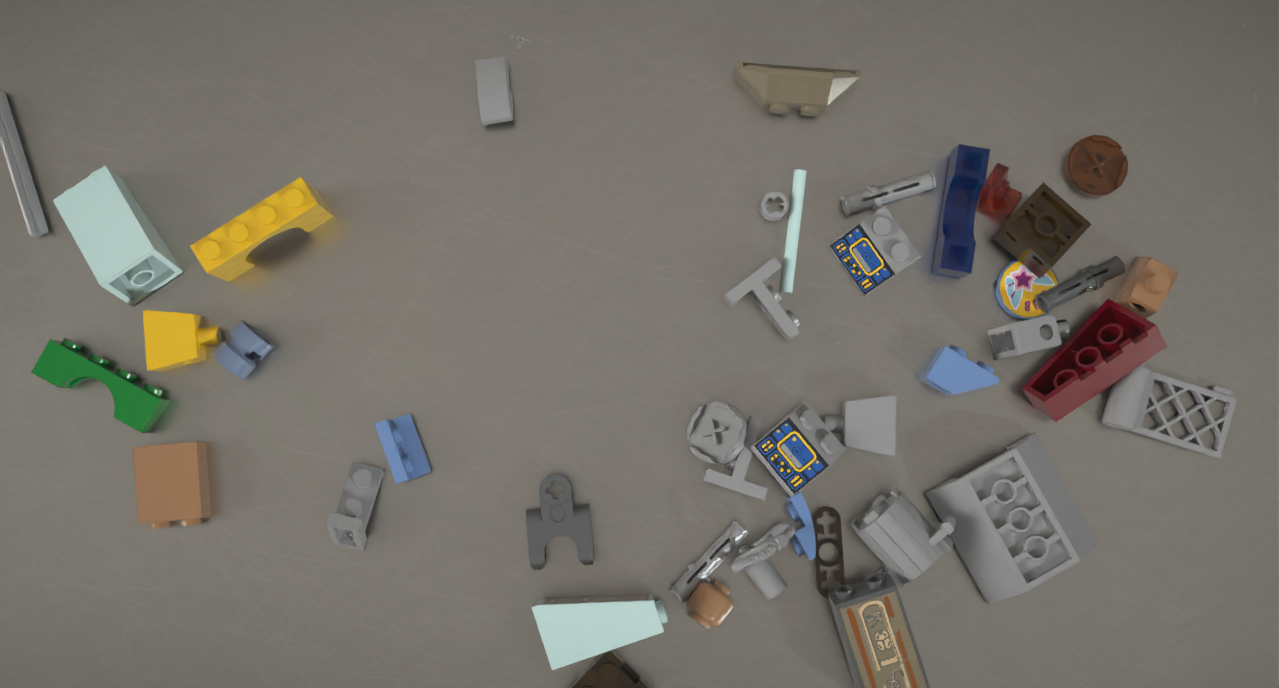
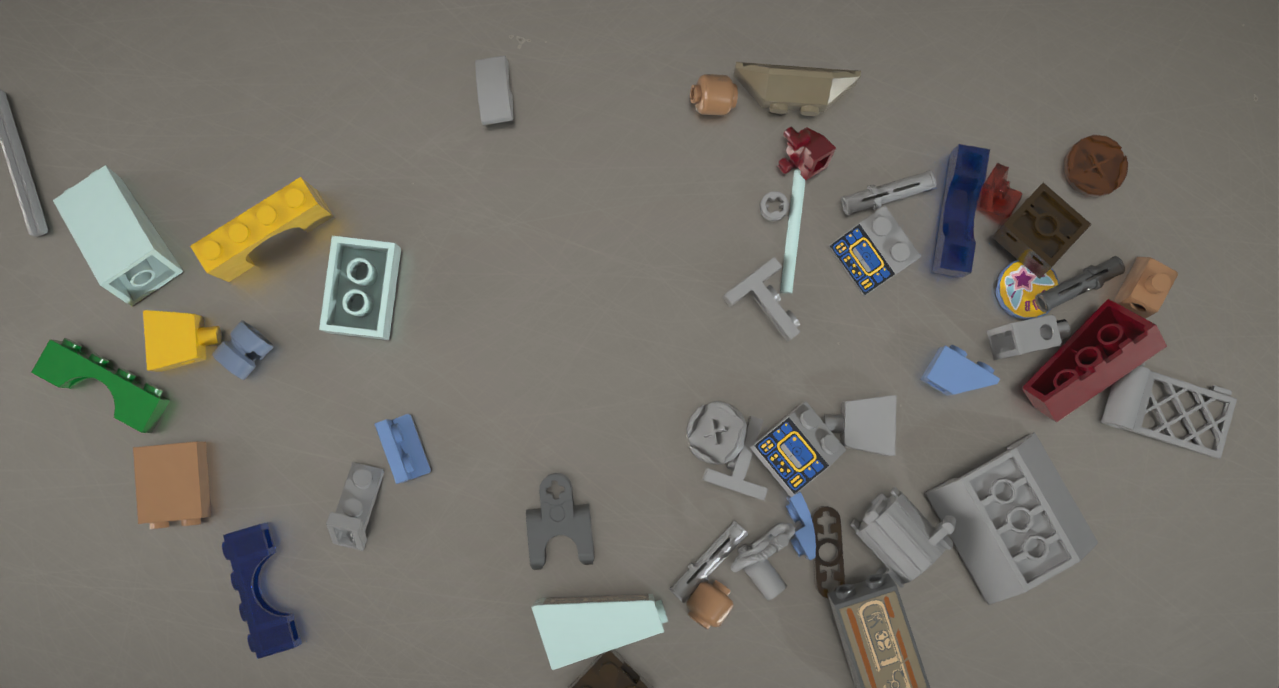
(269, 628): none -> clear blue arch
(360, 288): none -> light aqua brick
(714, 94): none -> medium nougat head
(807, 151): none -> dark red piece

